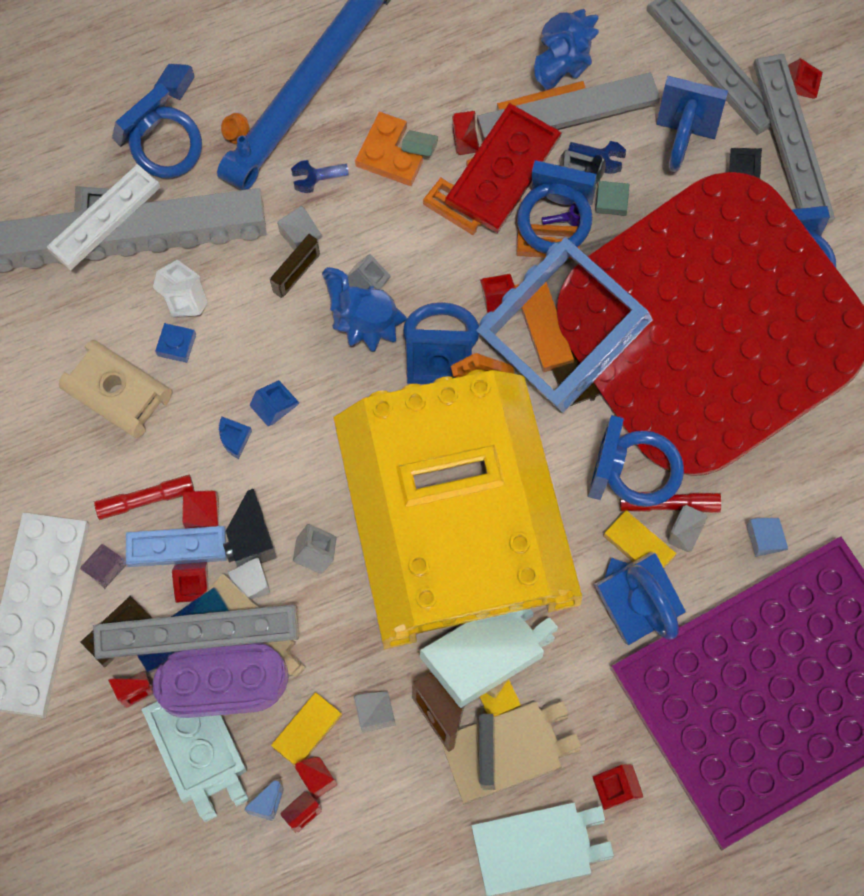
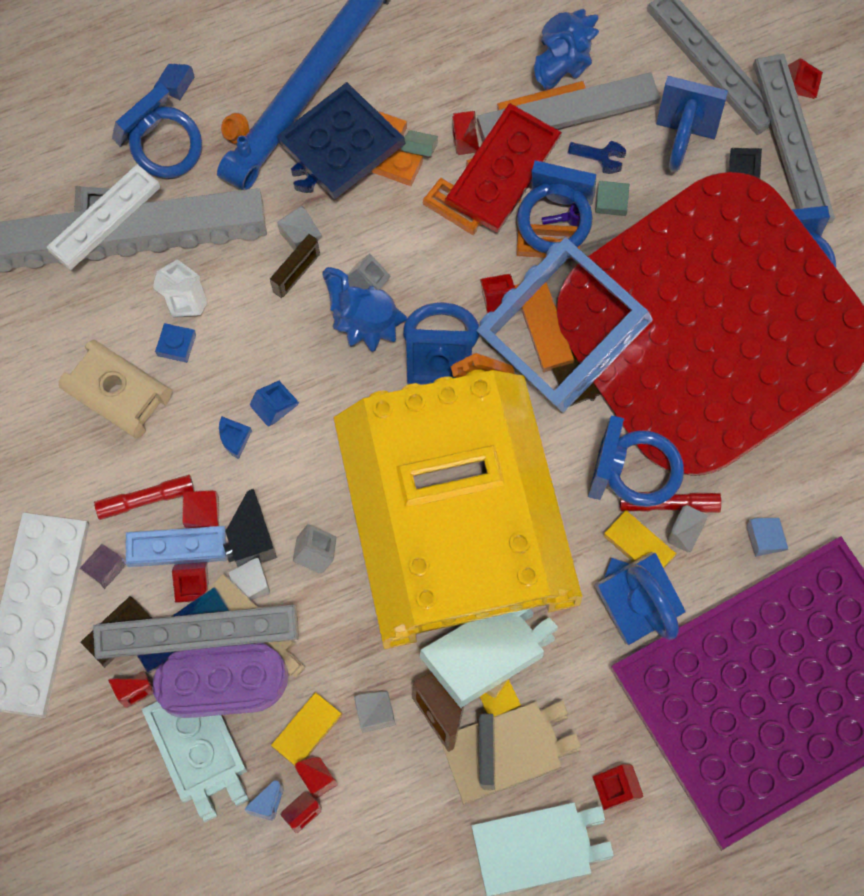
(341, 140): none -> dark blue plate
(584, 163): black plate -> none

